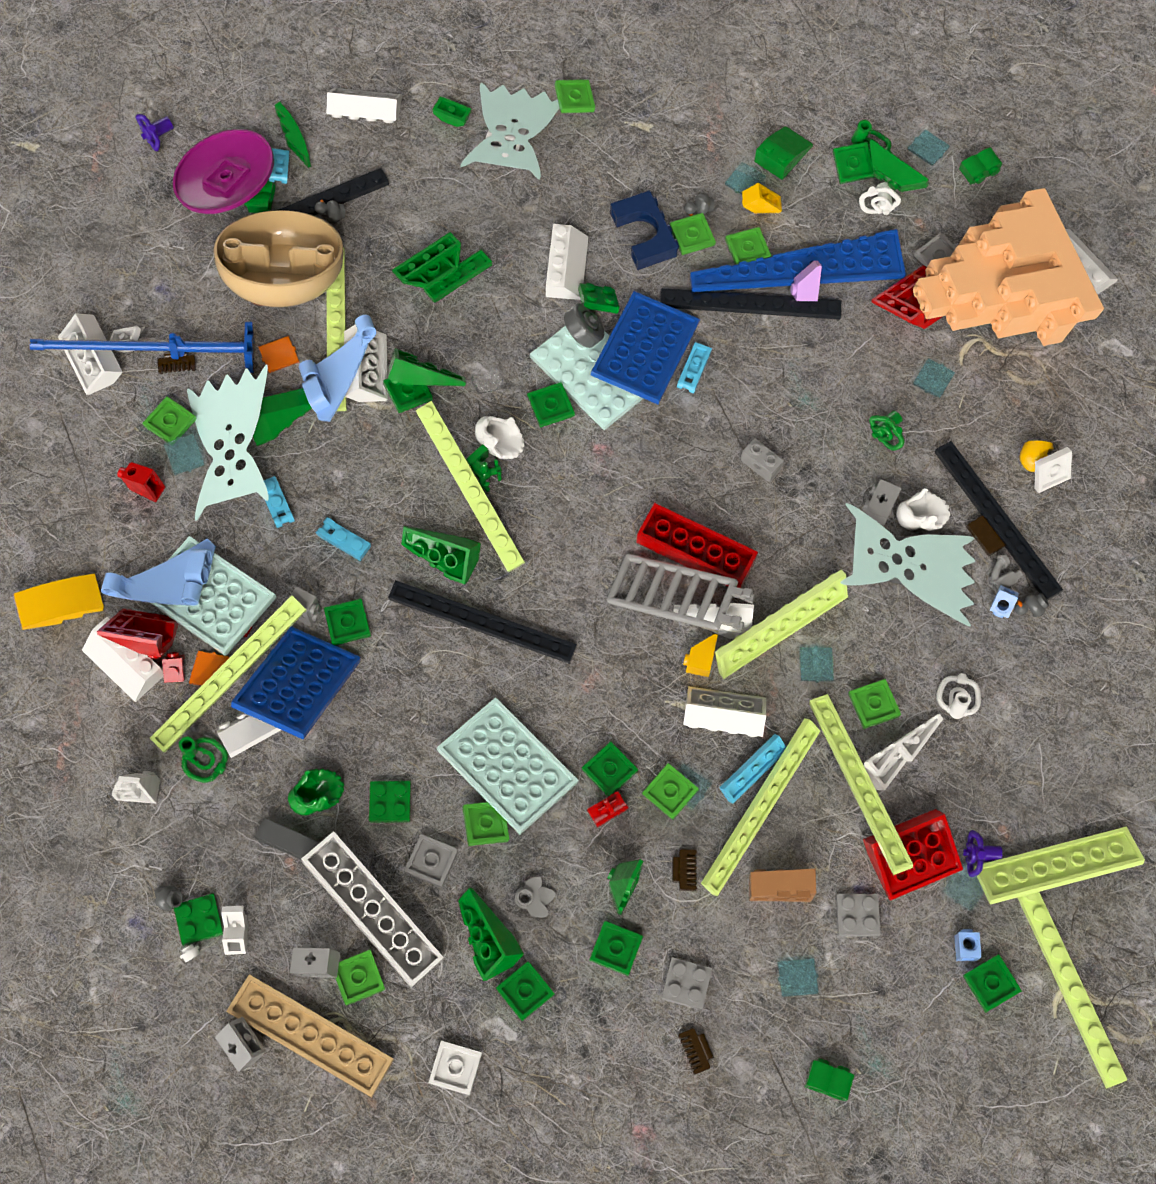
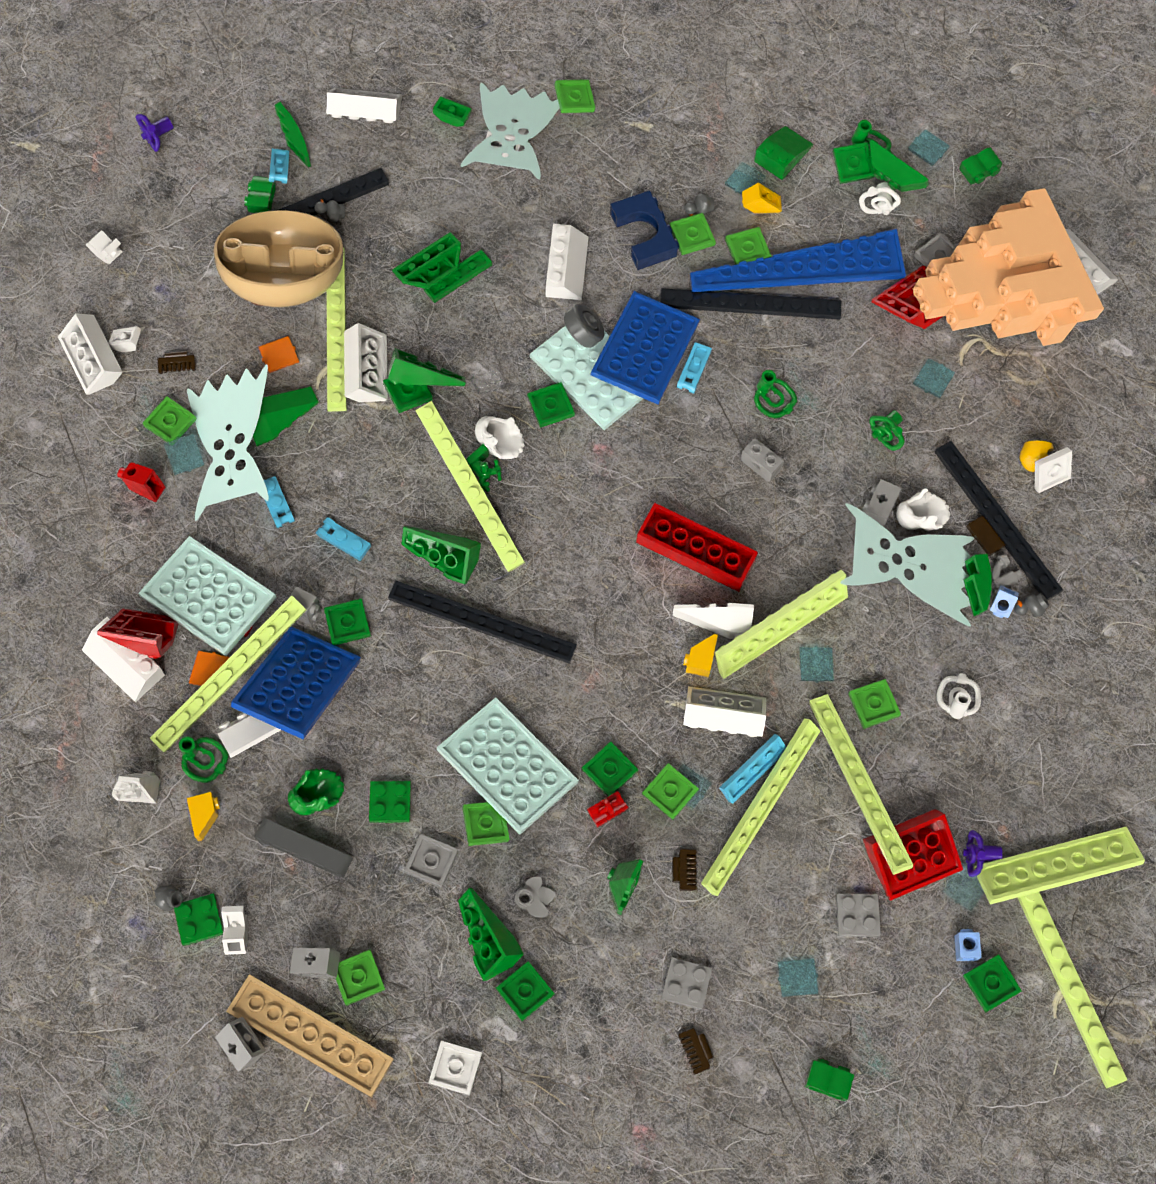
(58, 601): yellow slope -> none
(104, 247): none -> white brick
(172, 582): light blue panel -> none
(173, 667): bracket -> none
(175, 345): blue piece -> none
(190, 952): white plate -> none
(203, 813): none -> yellow slope
(233, 154): magenta dish -> none
(331, 378): light blue panel -> none
(372, 909): white brick -> none
(598, 298): green plate -> none
(616, 948): green plate -> none
(732, 591): light grey bar -> none
(764, 386): none -> green piece
(782, 885): medium nougat wedge -> none
(807, 283): lavender slope -> none
(888, 762): white wedge -> none
(978, 583): none -> green slope

